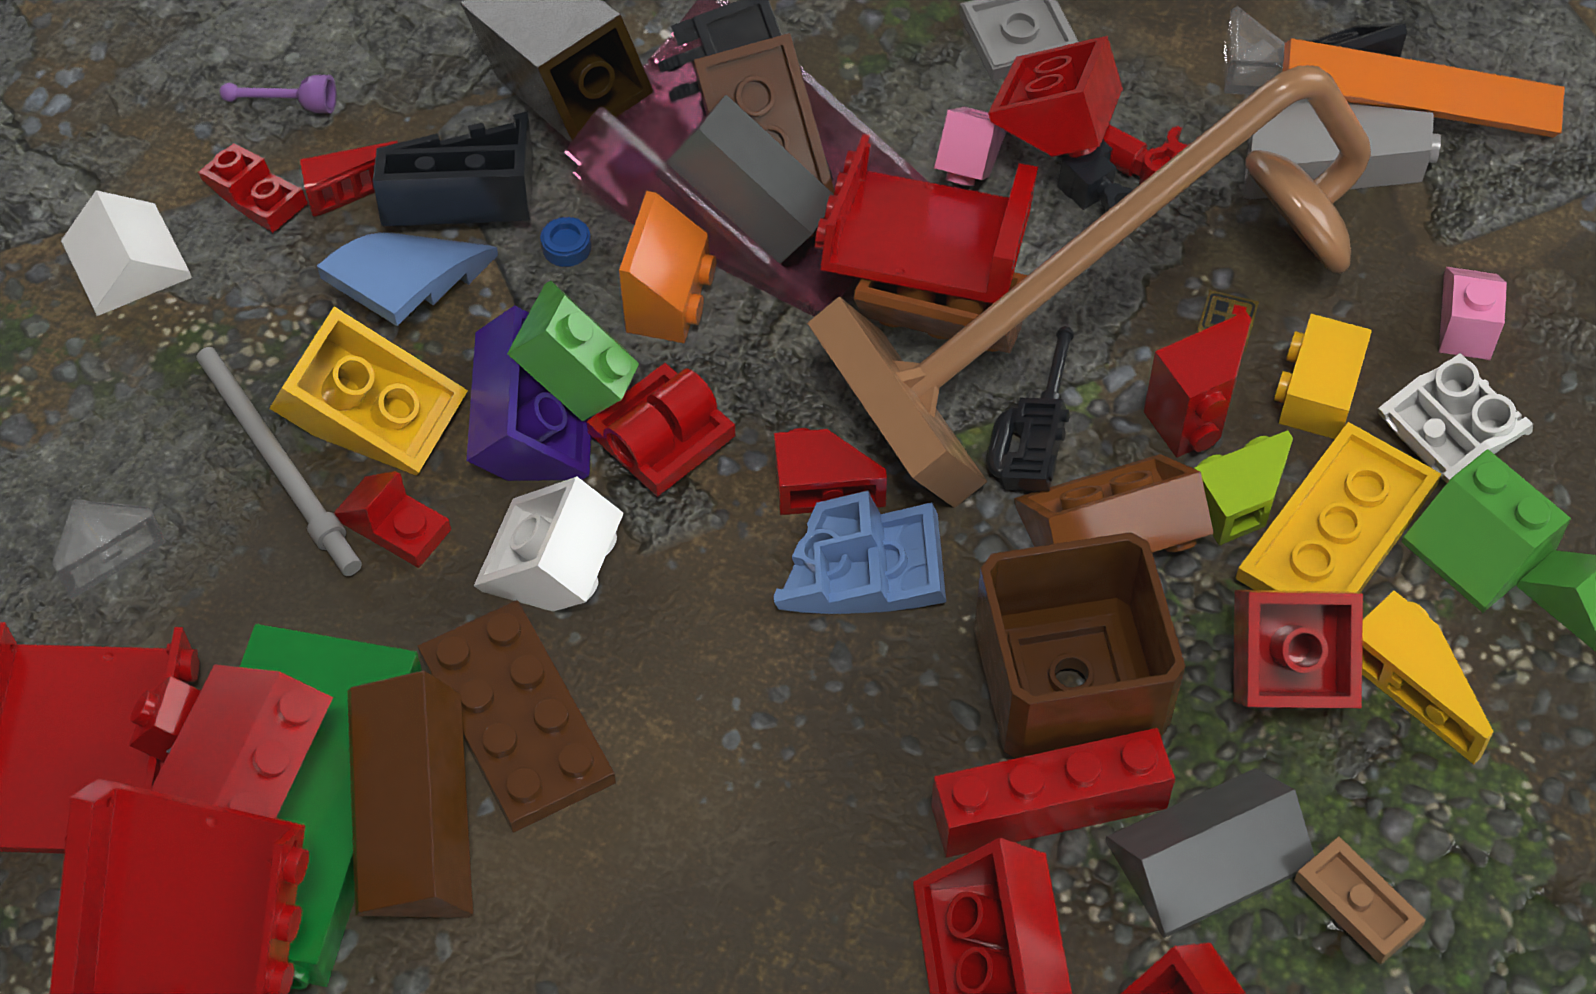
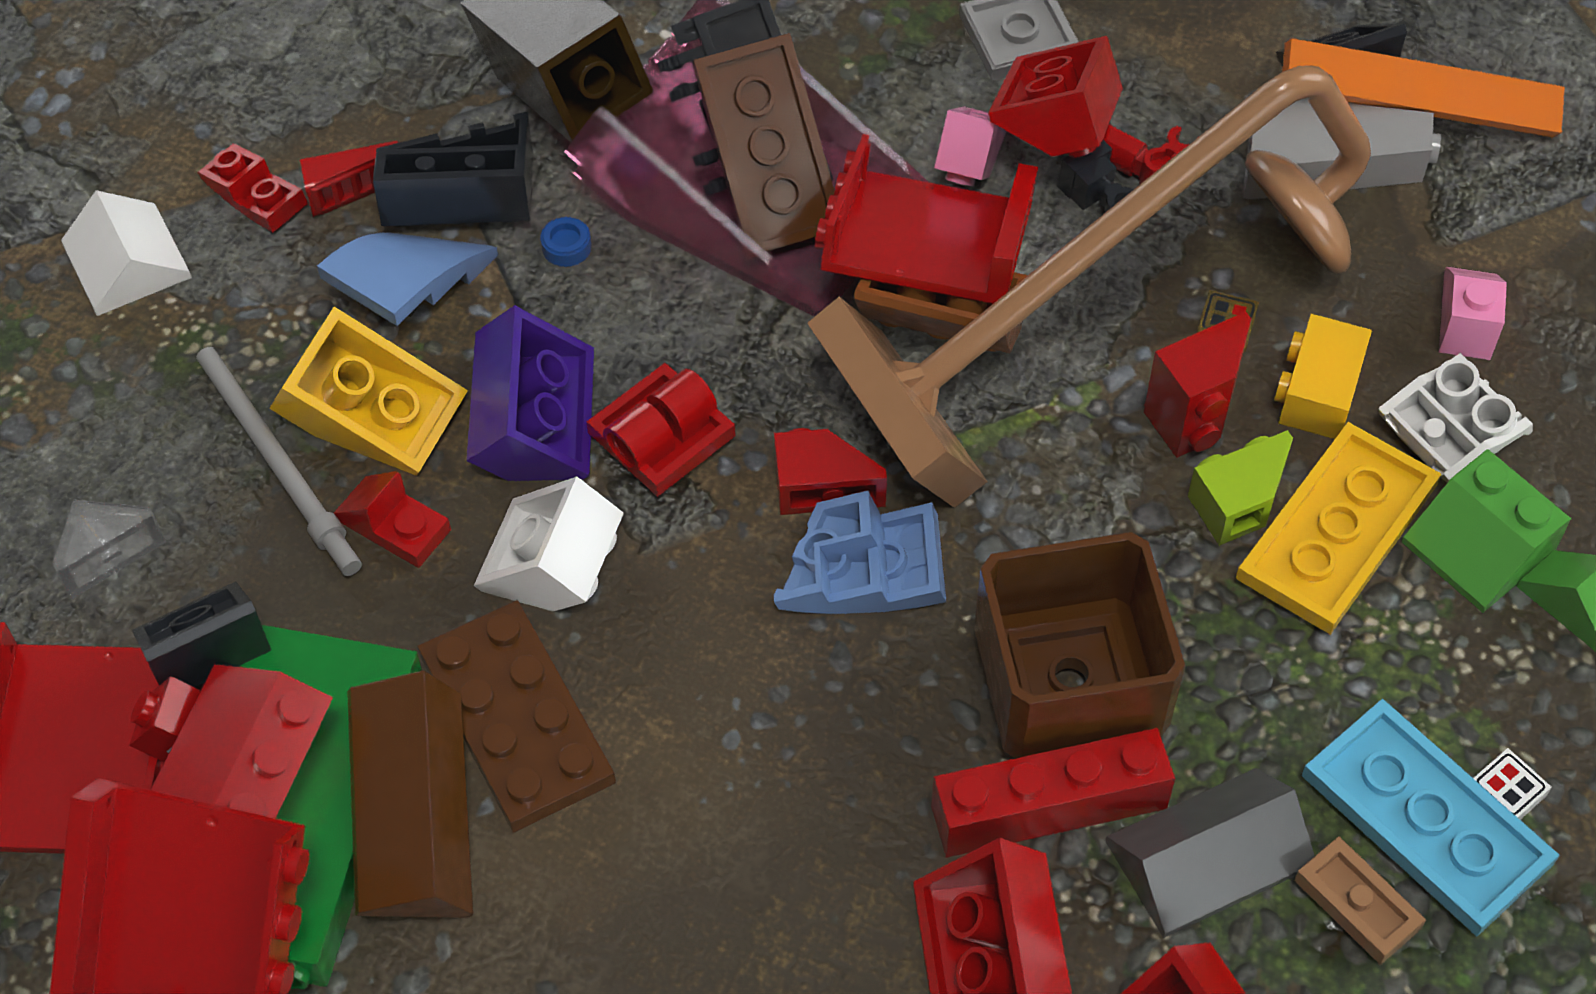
(203, 633): none -> black slope
(315, 93): medium lavender hinge -> none
(572, 354): bright green slope -> none
(664, 272): orange slope -> none
(751, 179): dark grey slope -> none
(1041, 429): black piece -> none
(1146, 497): dark orange slope -> none
(1250, 54): clear slope -> none
(1298, 649): red brick -> none
(1417, 669): yellow slope -> none
(1430, 816): none -> medium azure plate
(1513, 783): none -> white tile

